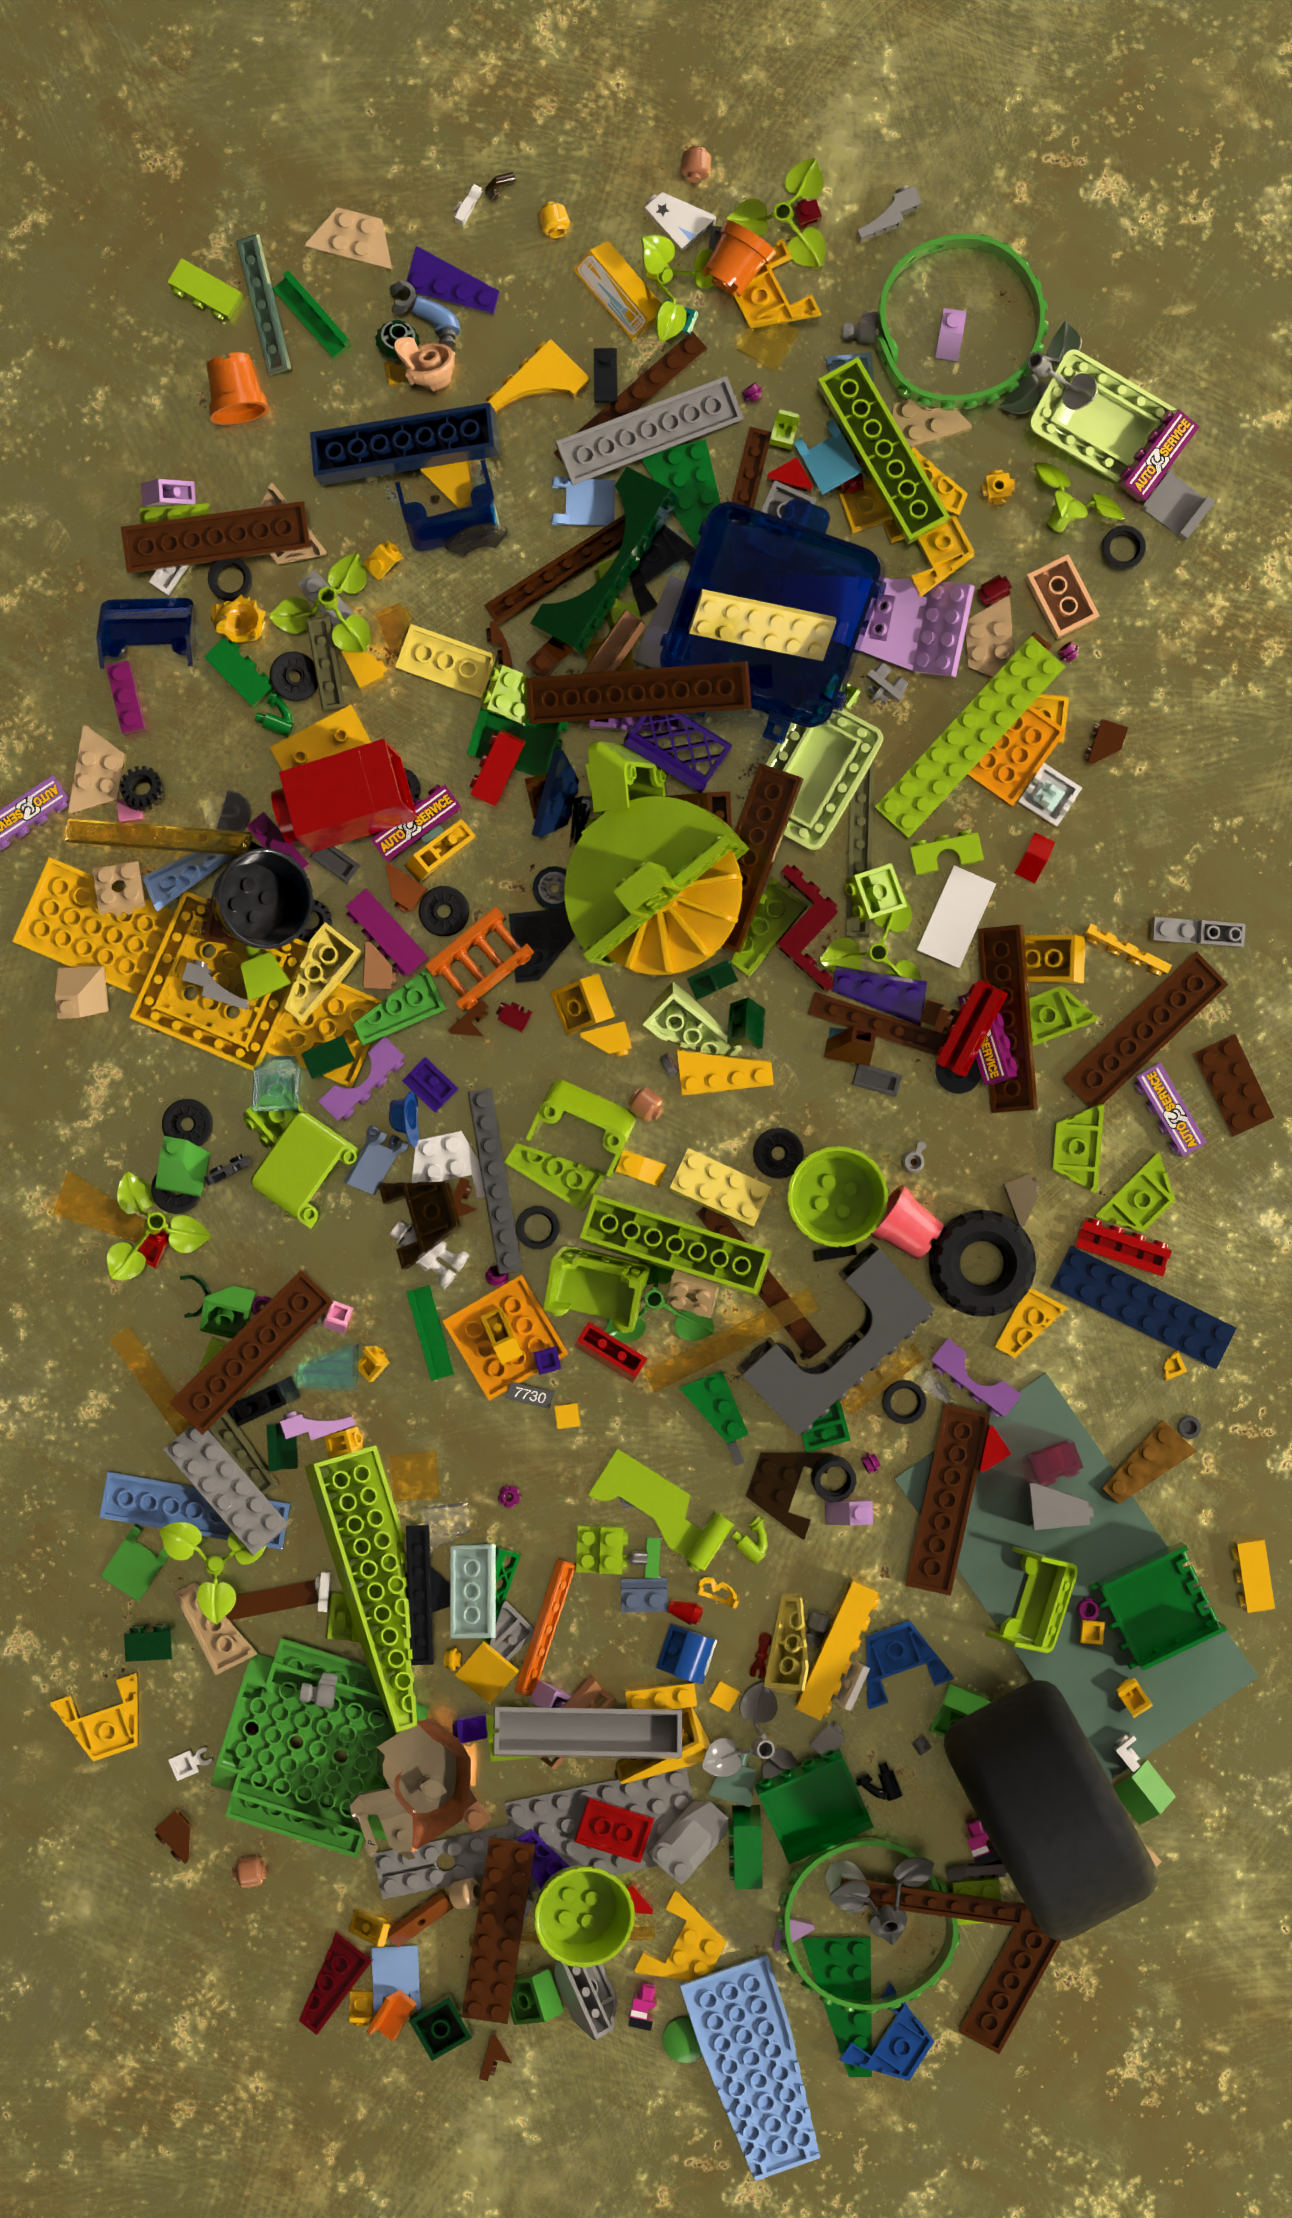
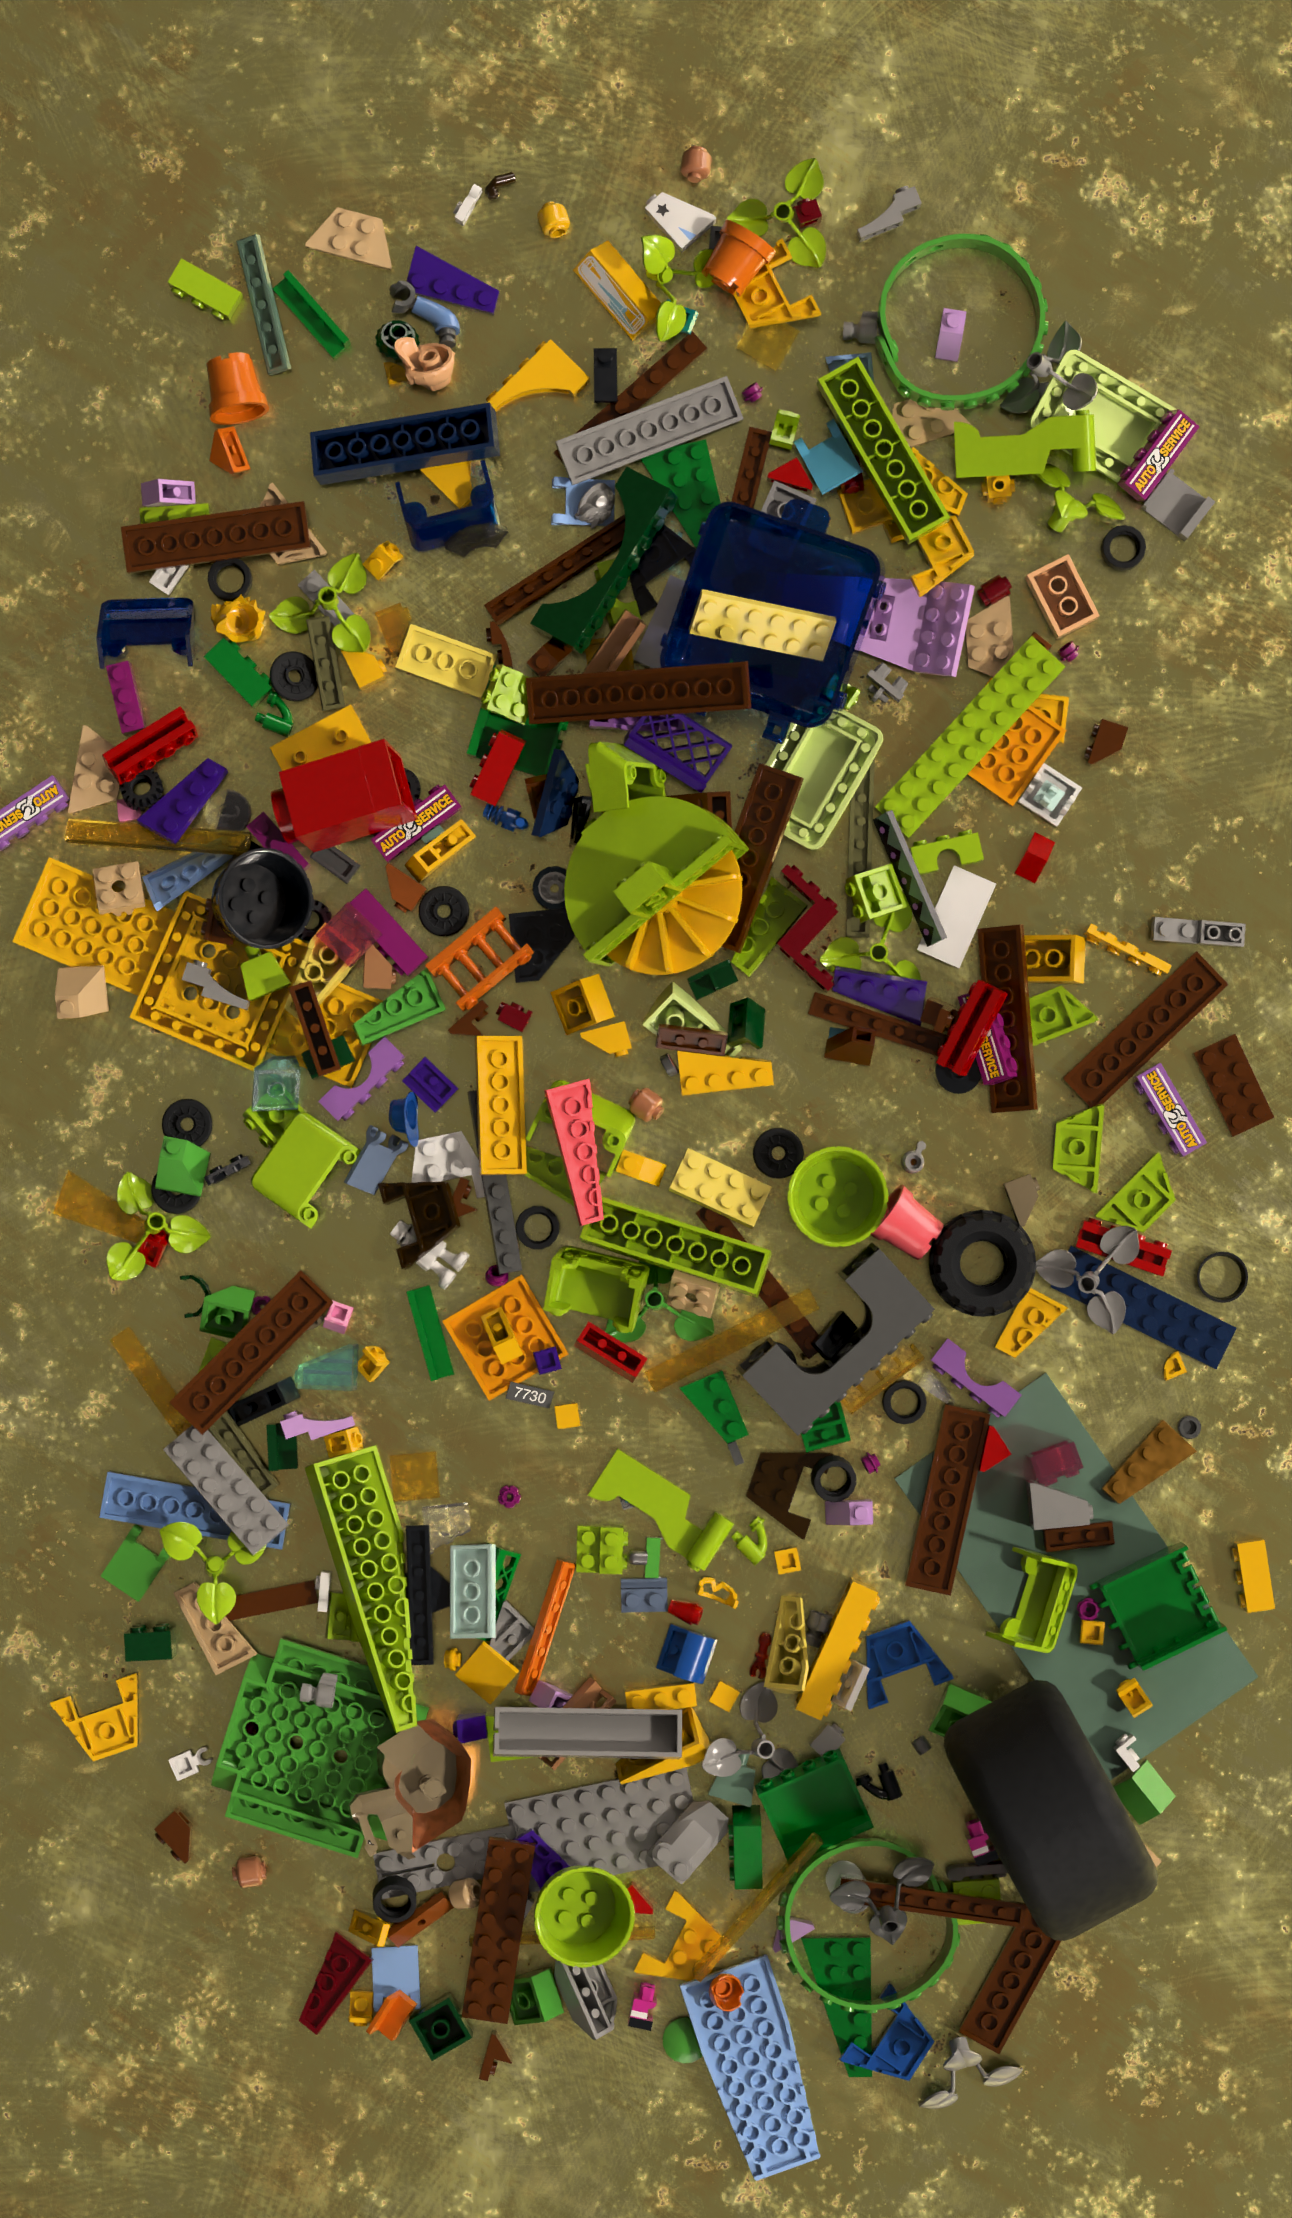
(150, 745): none -> red brick
(182, 804): none -> dark purple wing
(228, 451): none -> orange slope
(314, 1028): none -> reddish brown brick
(349, 934): none -> clear pink plate
(398, 1914): none -> black tyre
(476, 1812): medium nougat slope -> none
(500, 1105): none -> yellow plate
(509, 819): none -> blue piece
(574, 1129): none -> coral wing
(596, 505): none -> light grey hat
(614, 1829): red tile -> none
(691, 1039): none -> reddish brown tile
(726, 1992): none -> orange hair
(757, 1906): none -> clear yellow tile
(787, 1560): none -> yellow plate
(834, 1252): black beam -> none
(834, 1335): none -> black plate
(877, 1080): dark grey tile -> none
(909, 878): none -> black tile
(962, 2058): none -> light grey plant
(1026, 452): none -> lime door
(1078, 1536): none -> reddish brown tile
(1104, 1310): none -> light grey plant
(1244, 1277): none -> black tyre

